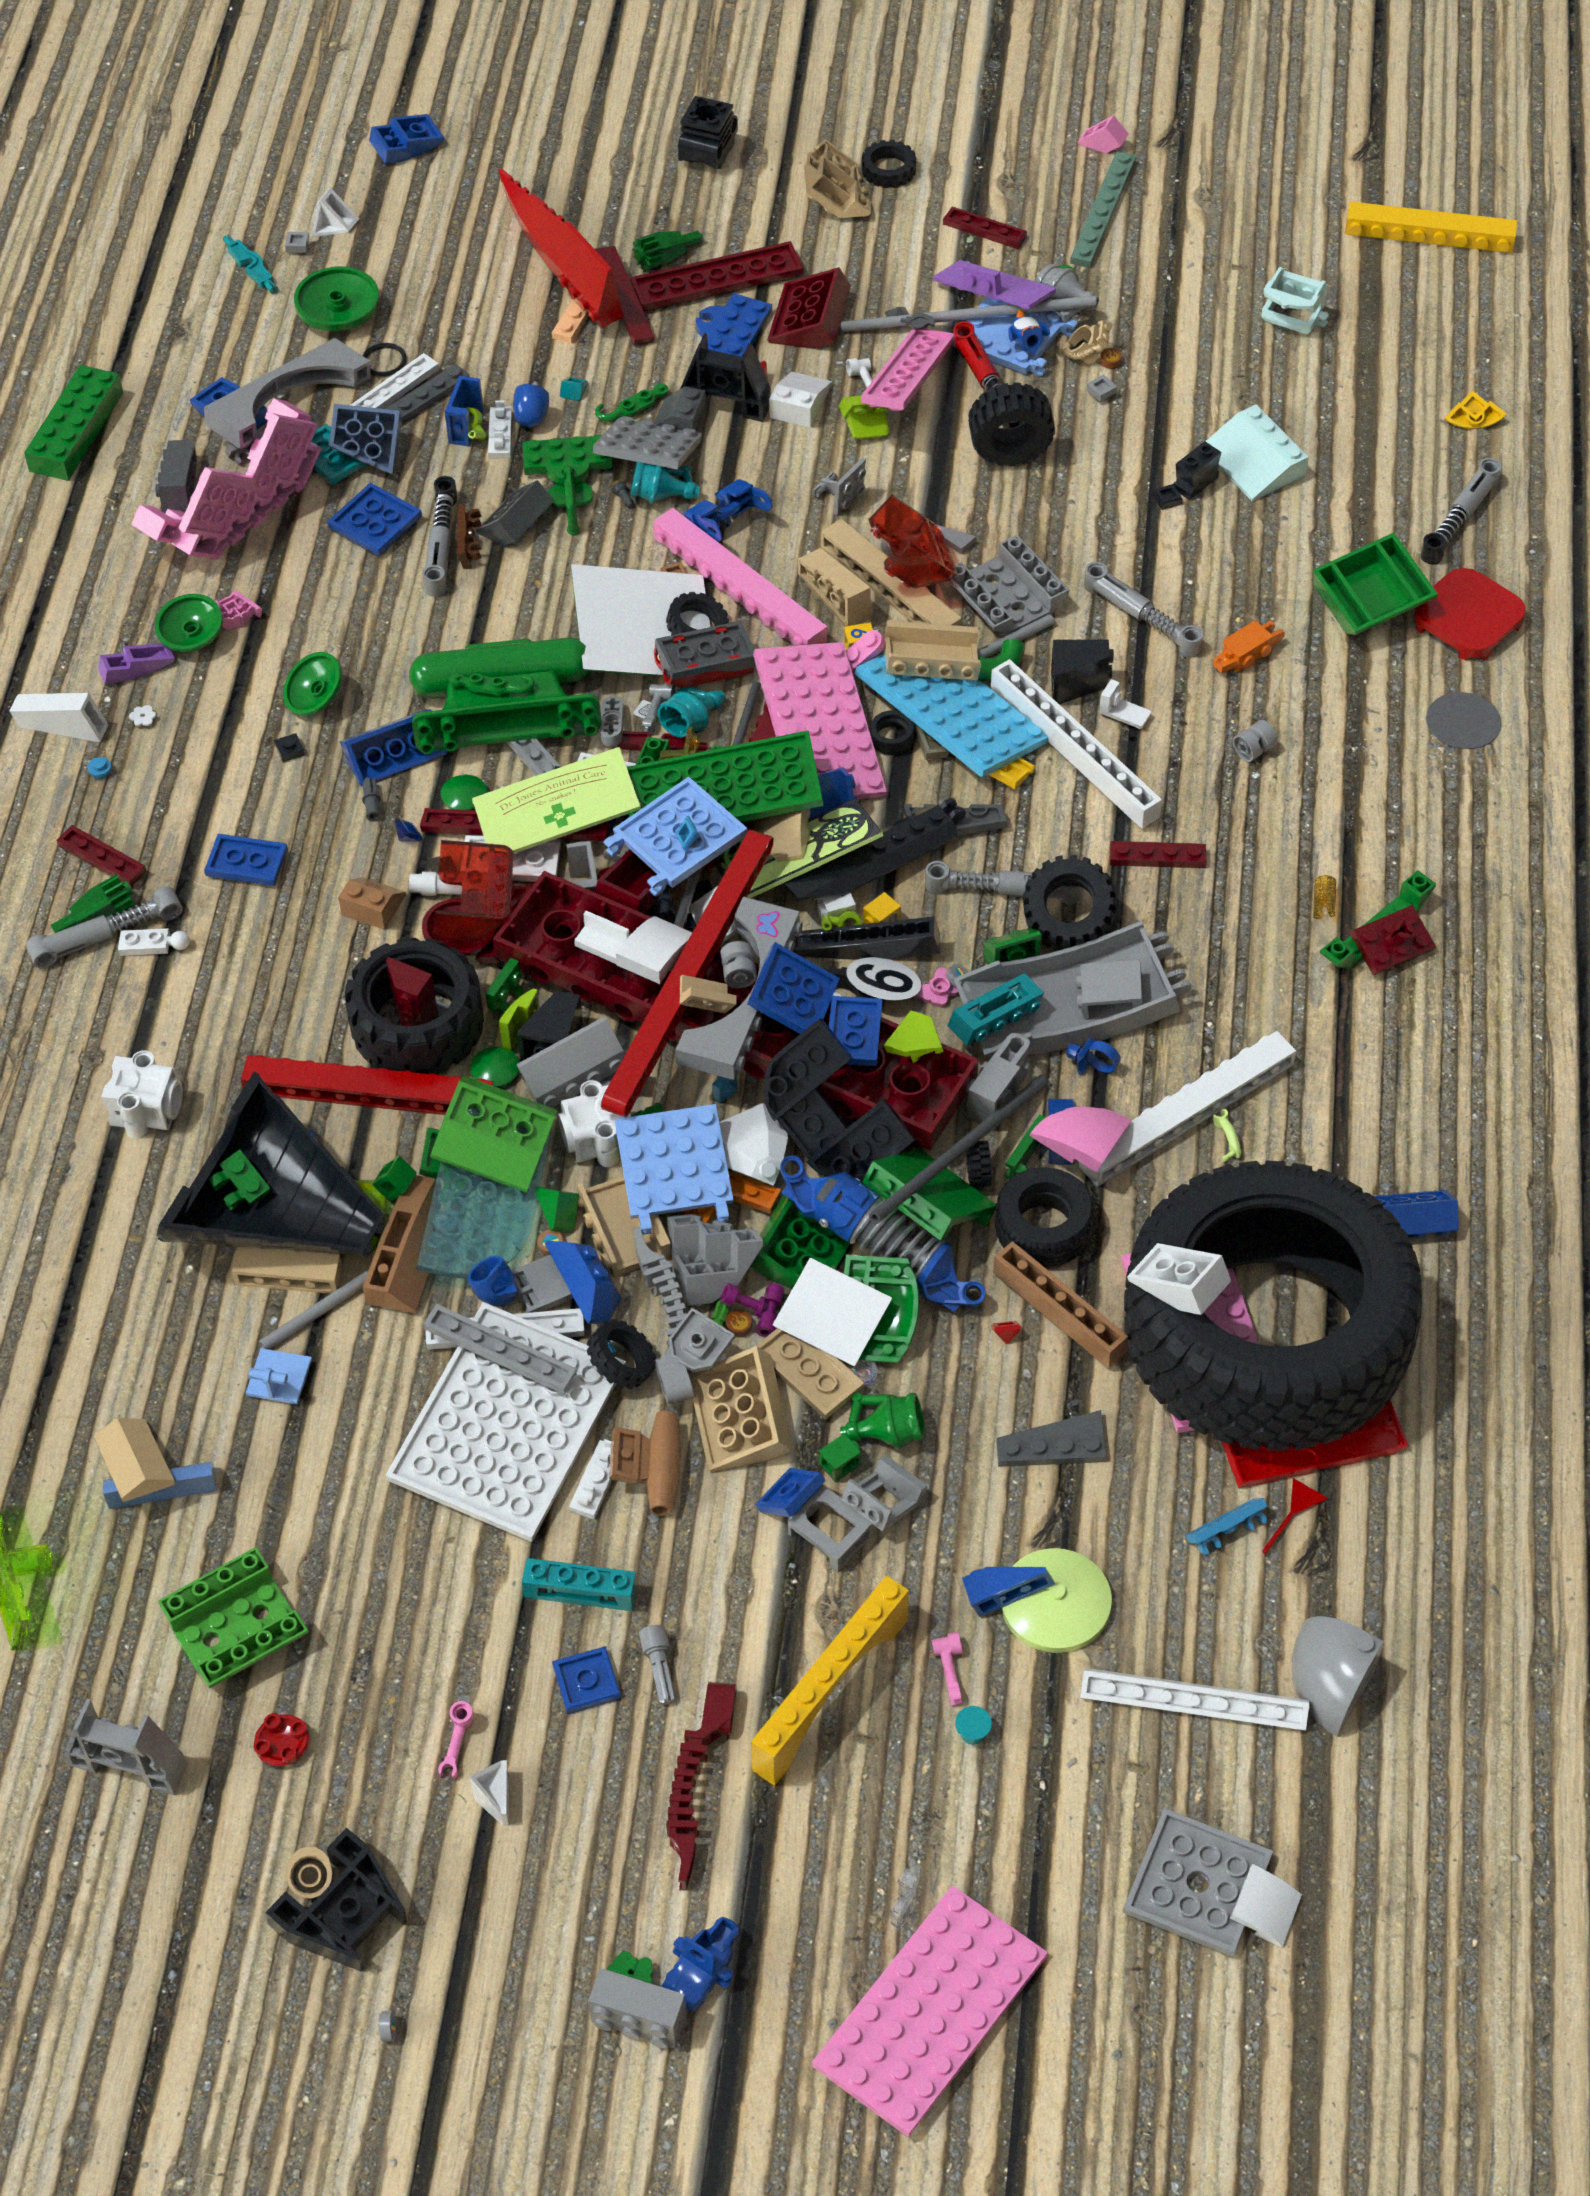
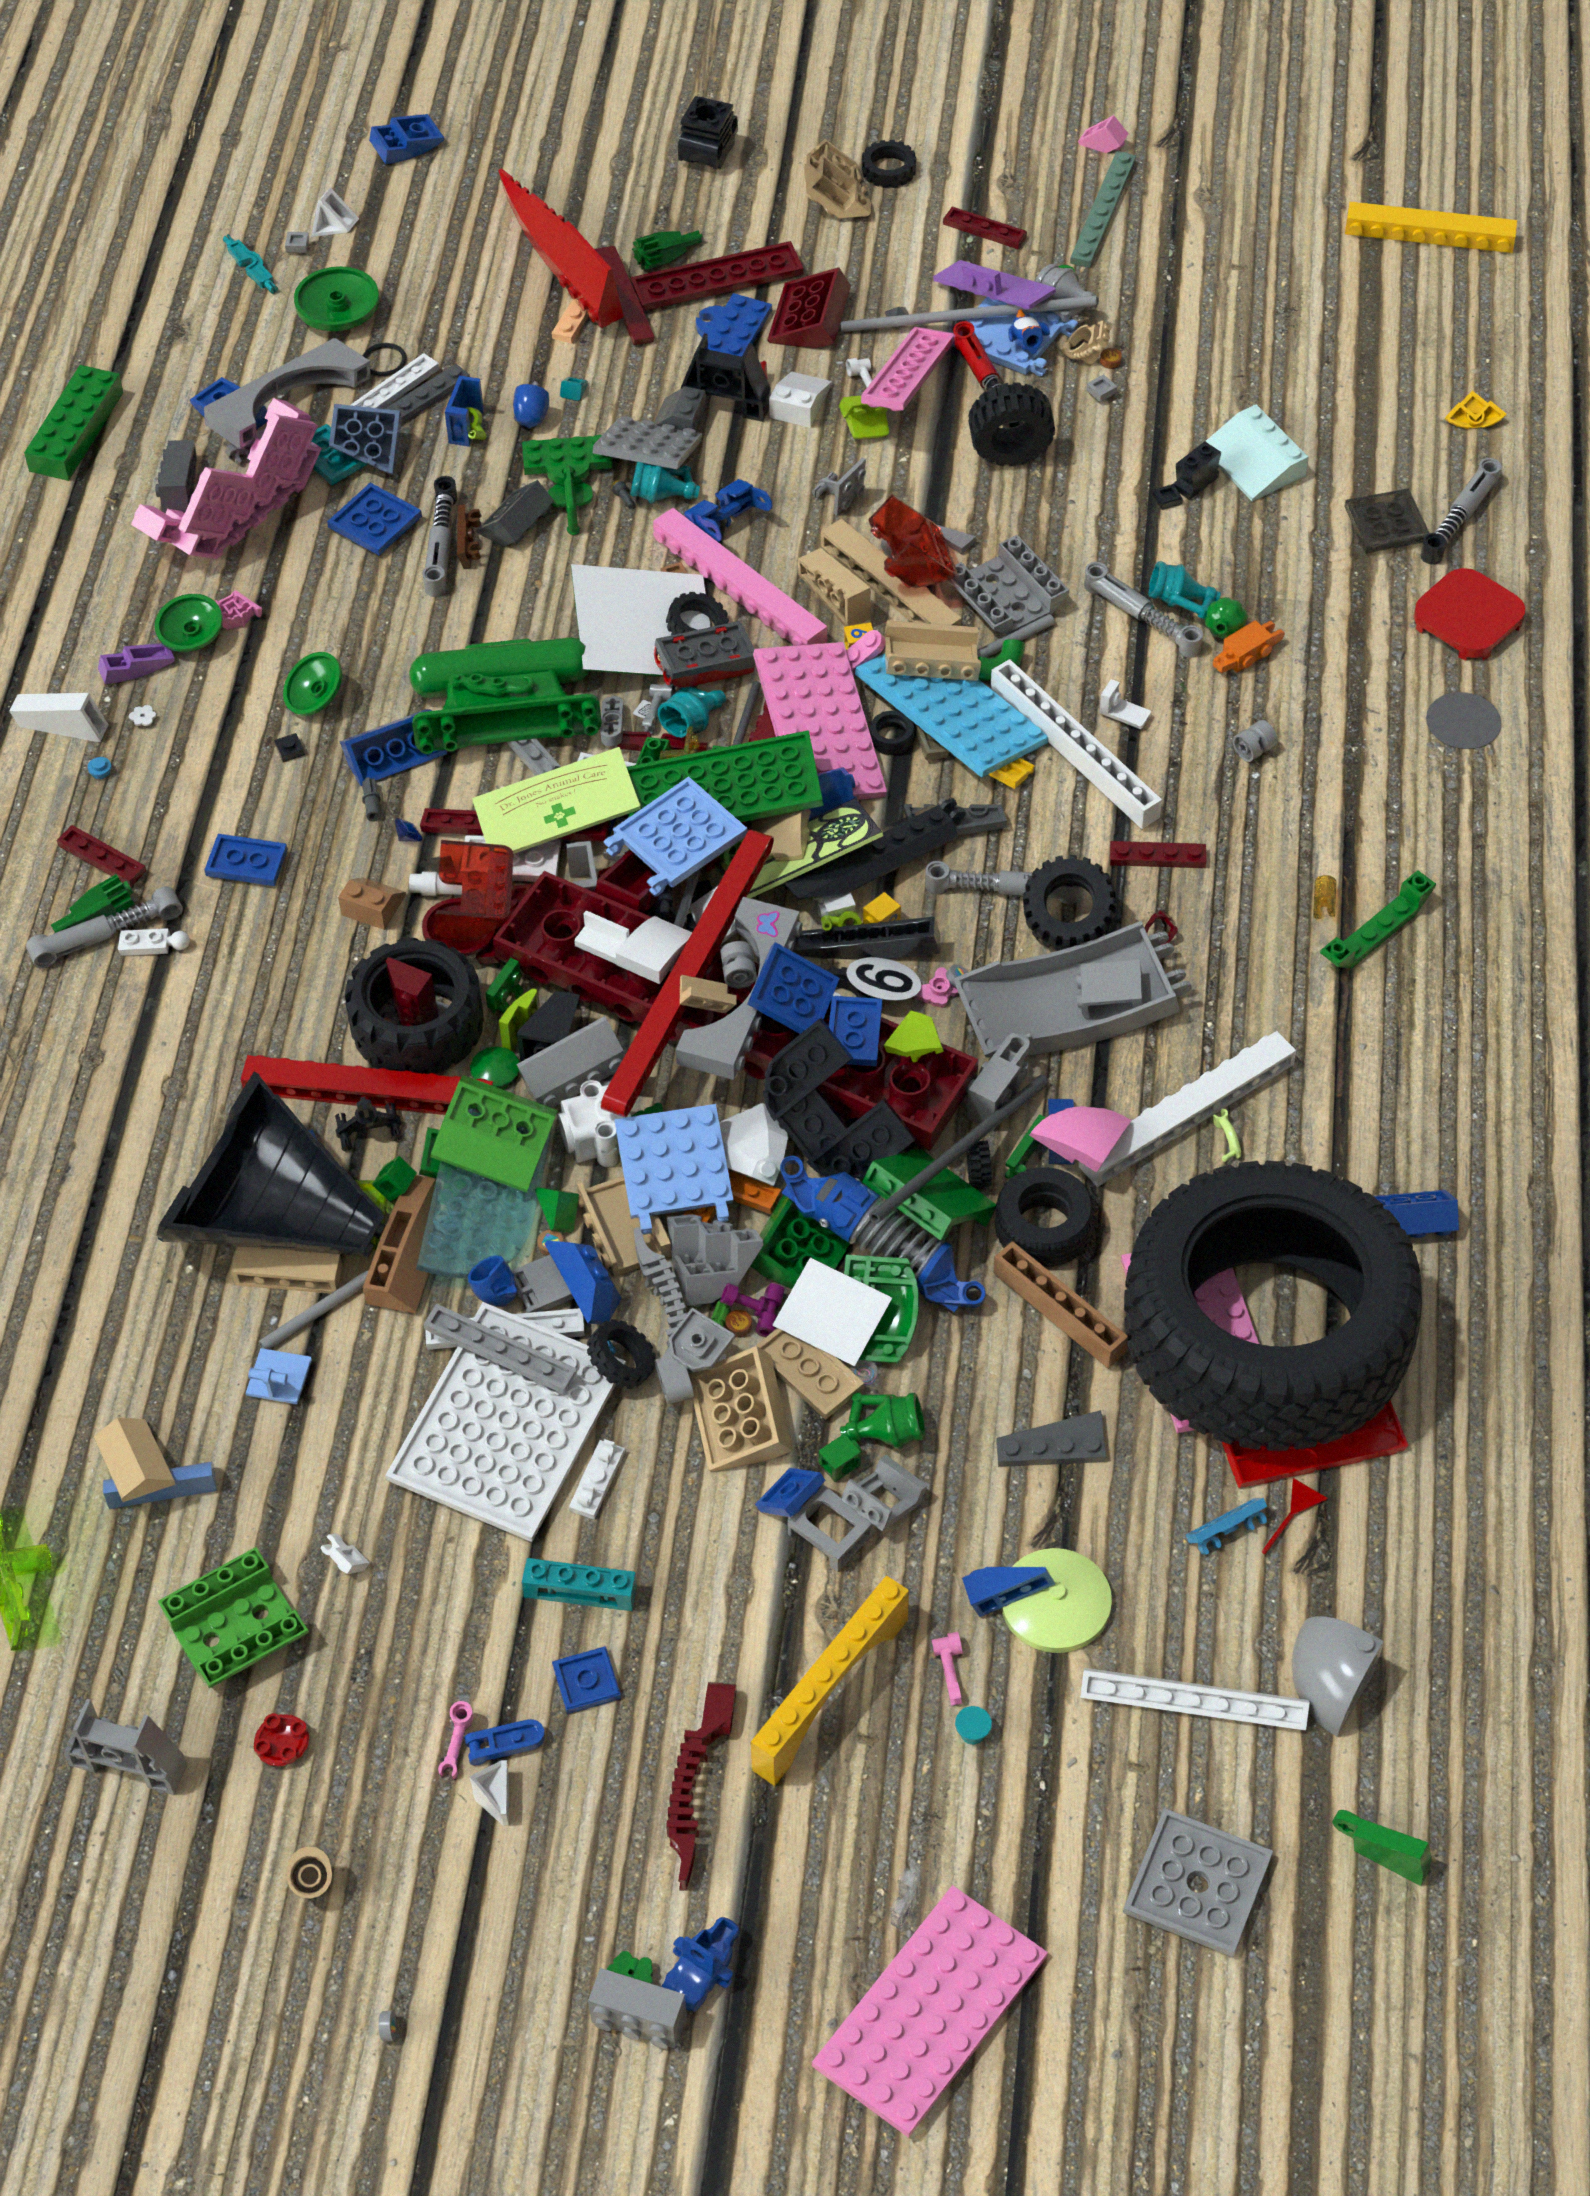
(142, 1094): white piece -> none
(244, 1177): green plate -> none
(345, 1910): black wedge -> none
(347, 1557): none -> white plate
(367, 1118): none -> black axle
(460, 790): green dish -> none
(500, 431): white plate -> none
(504, 1740): none -> blue plate
(634, 404): green piece -> none
(653, 1459): medium nougat plate -> none
(656, 1646): light grey piece -> none
(687, 833): dark azure slope -> none
(724, 1088): dark azure plate -> none
(919, 321): dark grey piece -> none
(1006, 1330): red slope -> none
(1012, 946): green slope -> none
(1022, 1000): teal brick -> none
(1079, 668): black slope -> none
(1085, 1056): blue piece -> none
(1167, 918): none -> dark red piece
(1177, 587): none -> teal piece
(1182, 1277): white slope -> none
(1225, 617): none -> green plant
(1266, 1905): white slope -> none
(1296, 293): light aqua animal -> none
(1372, 585): green slope -> none
(1386, 520): none -> clear smoke plate
(1387, 1847): none -> green piece
(1392, 940): dark red plate -> none

